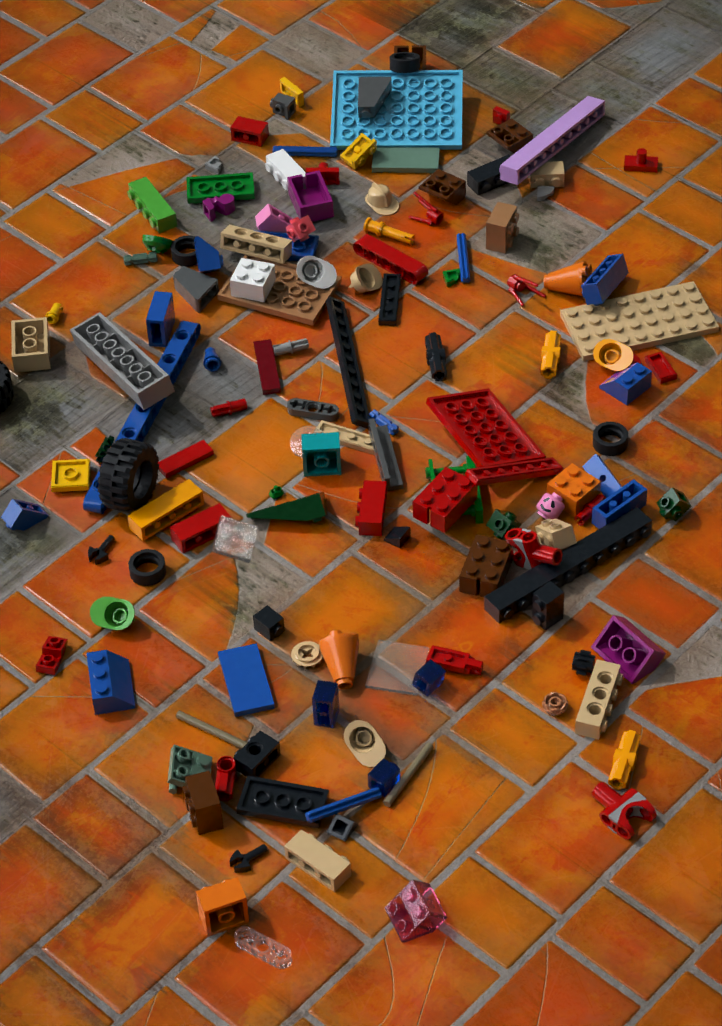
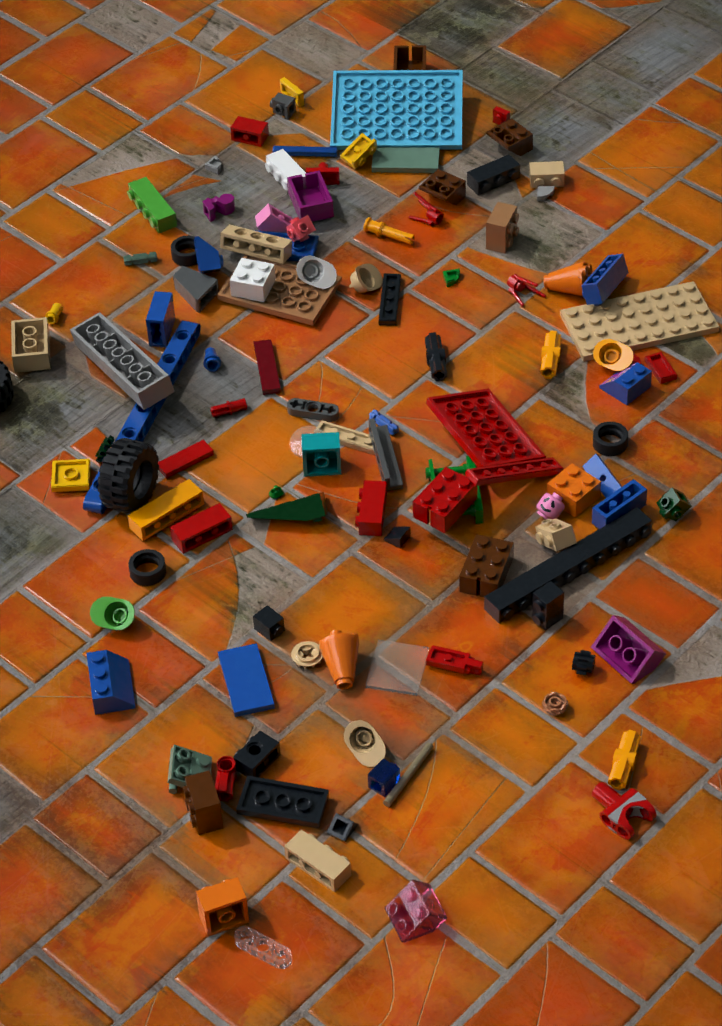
(23, 515): blue slope -> none
(52, 655): red slope -> none
(100, 552): black bar -> none
(156, 243): green piece -> none
(203, 187): green plate -> none
(210, 729): dark tan bar -> none
(235, 539): clear plate -> none
(246, 858): black bar -> none
(290, 347): light grey axle -> none
(325, 704): clear blue brick -> none
(342, 805): blue axle -> none
(348, 362): black plate -> none
(372, 95): dark grey slope -> none
(381, 200): tan piece -> none
(390, 259): red beam -> none
(404, 62): black tyre -> none
(429, 677): clear blue brick -> none
(463, 258): blue axle -> none
(502, 522): dark green brick -> none
(531, 550): red connector -> none
(552, 140): lavender brick -> none
(586, 513): red pin -> none
(598, 699): tan brick -> none
(641, 162): red tile -> none

